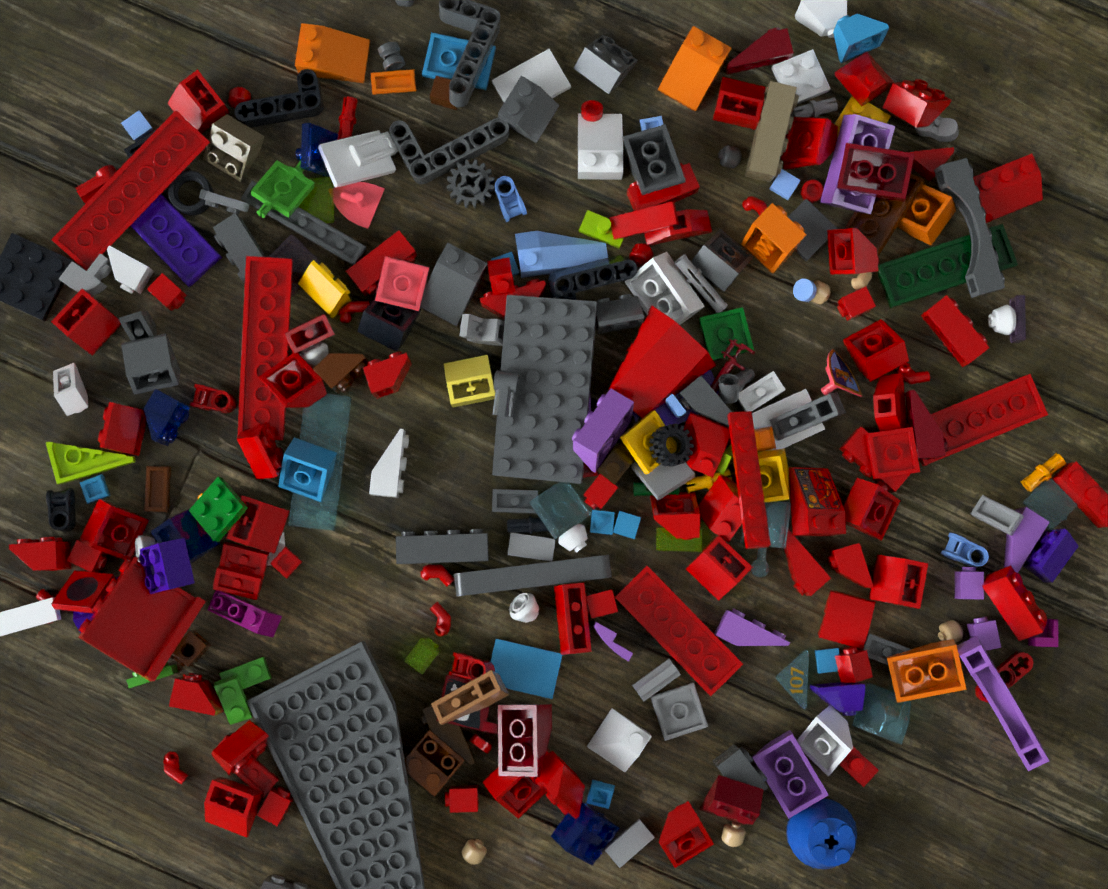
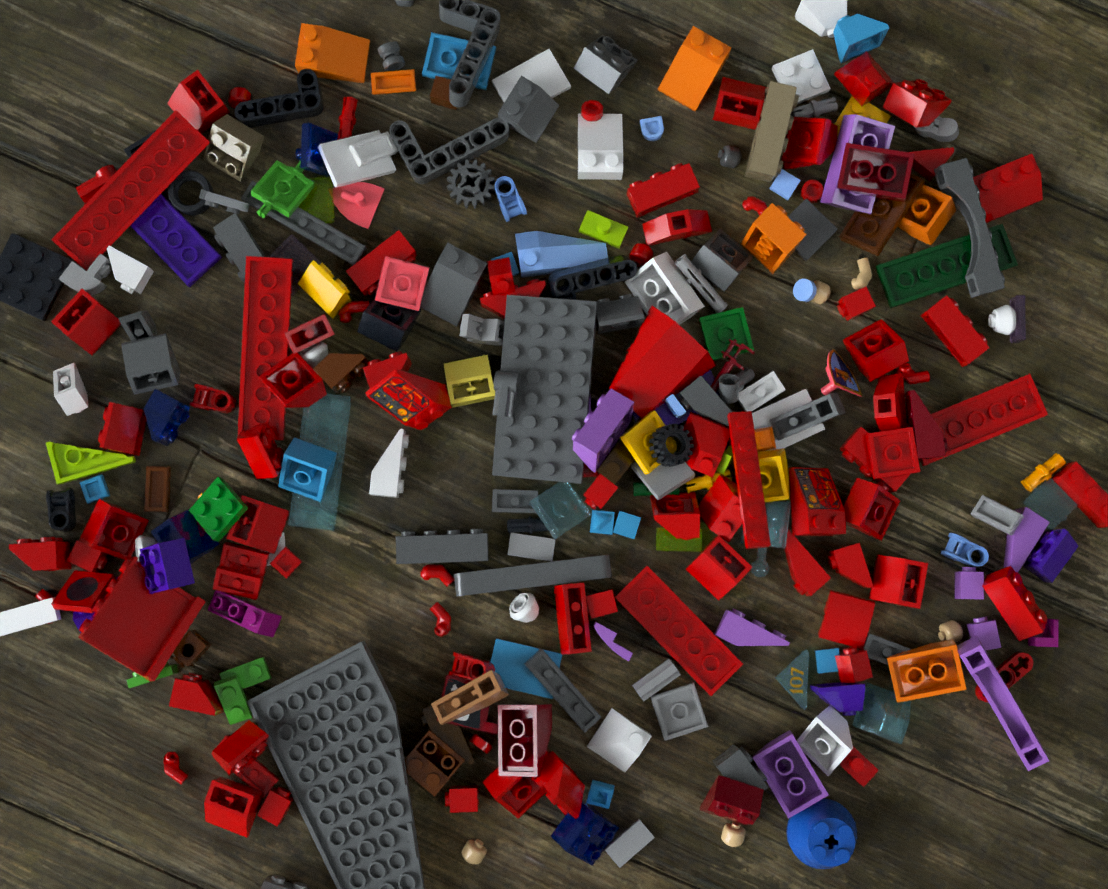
(137, 126): light blue tile -> none
(167, 292): red brick -> none
(411, 398): none -> red slope
(423, 655): clear neon green brick -> none
(562, 690): none -> dark grey tile
(574, 538): white cone -> none
(644, 220): red tile -> none
(653, 159): dark grey slope -> none
(683, 835): red slope -> none
(767, 50): dark red slope -> none
(851, 252): red slope -> none

